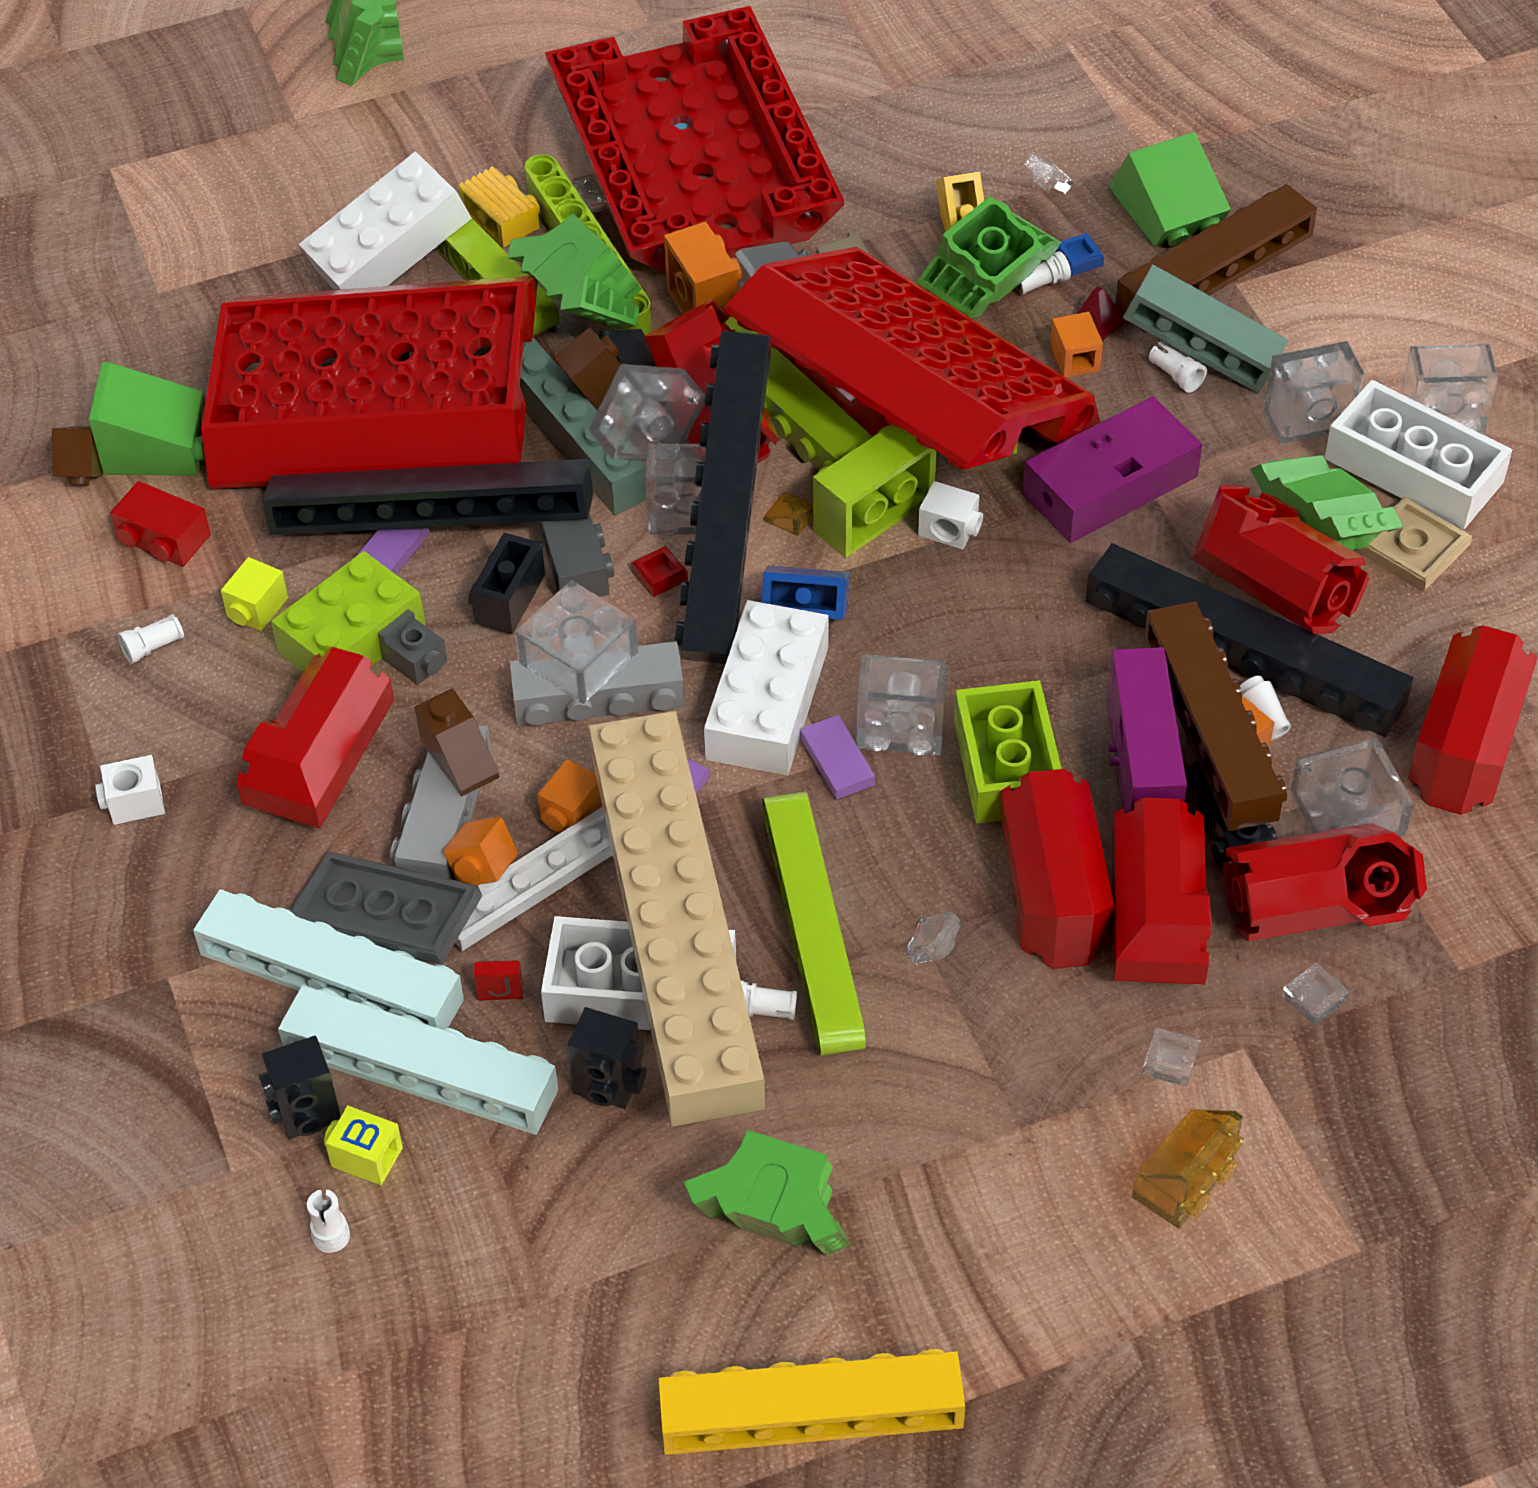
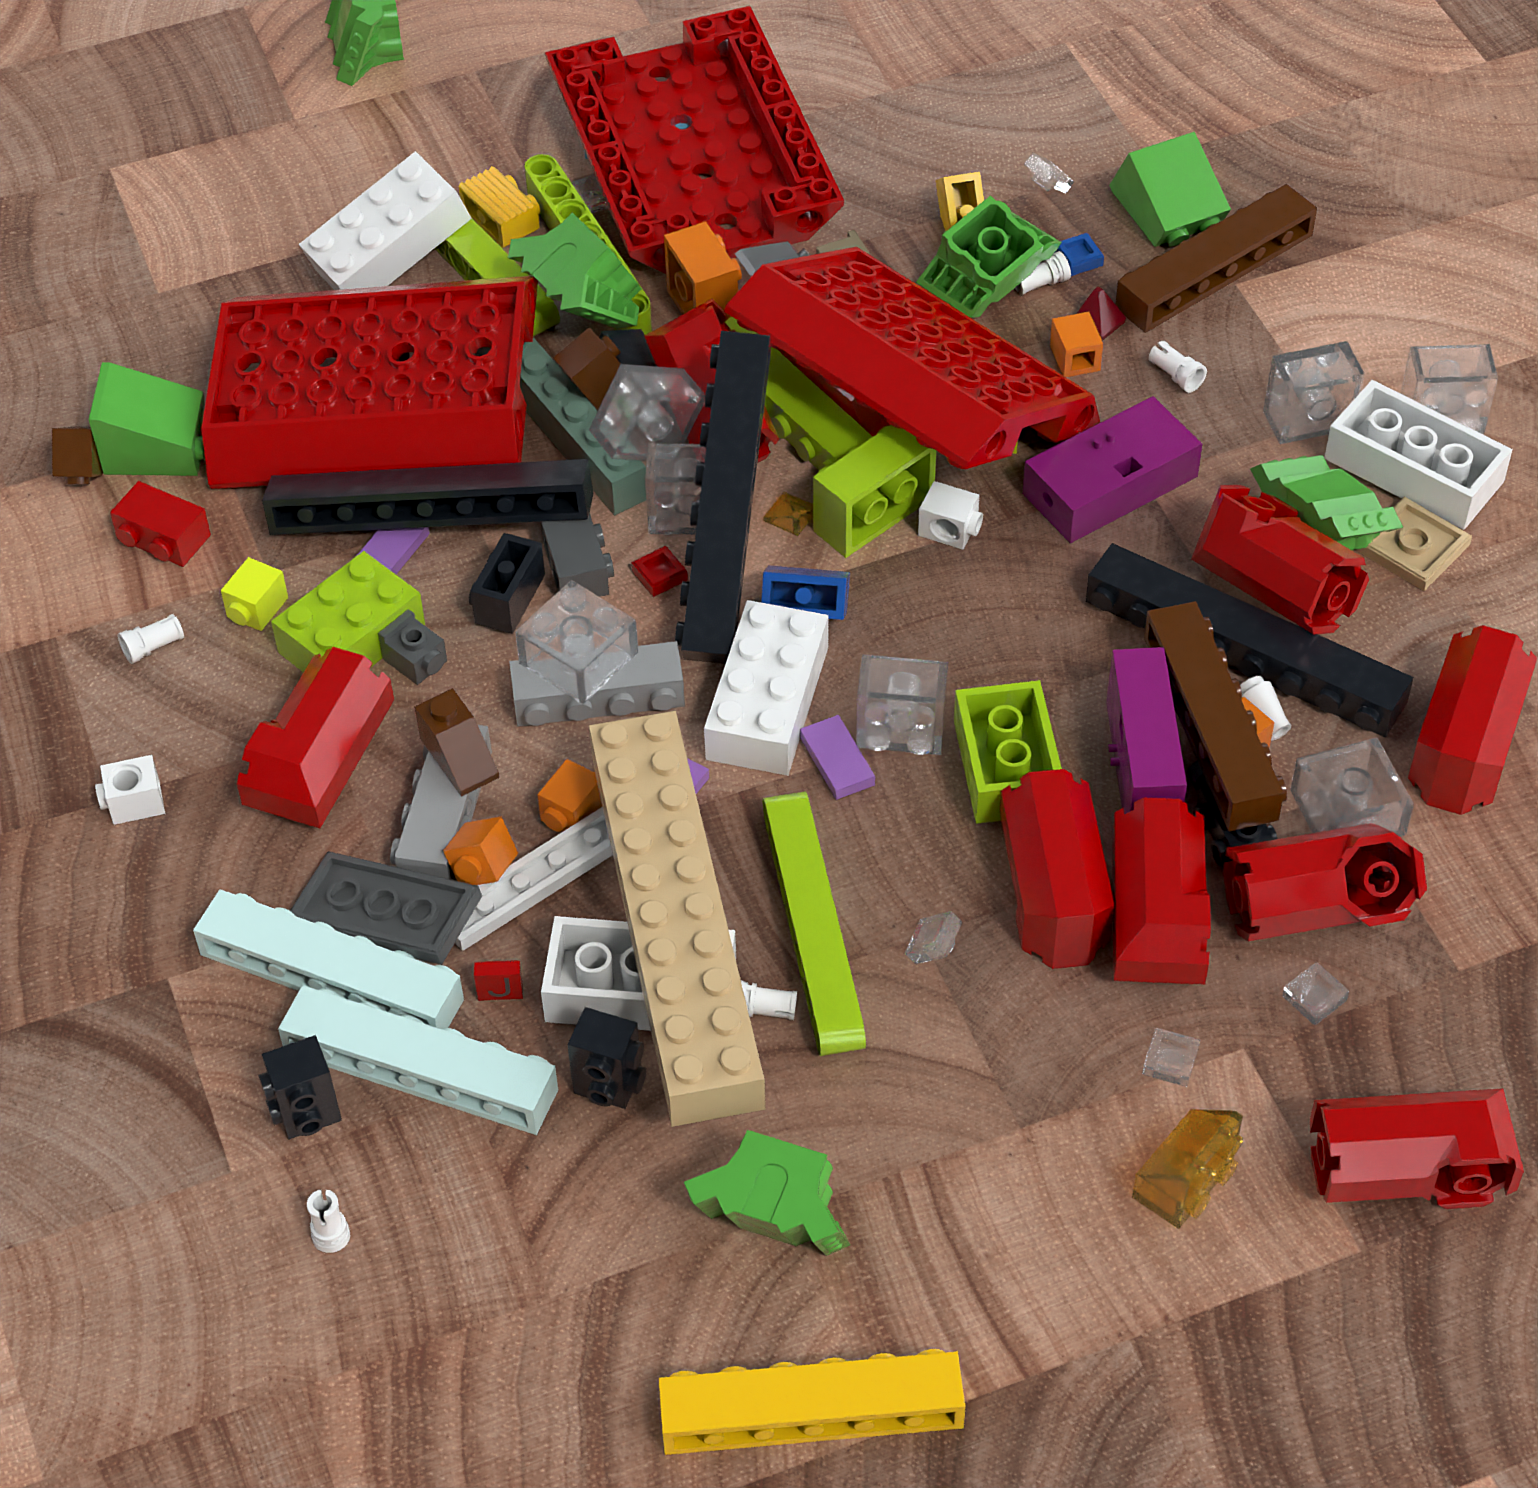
(363, 1145): neon yellow brick -> none
(1205, 328): sand green brick -> none
(1416, 1147): none -> red brick

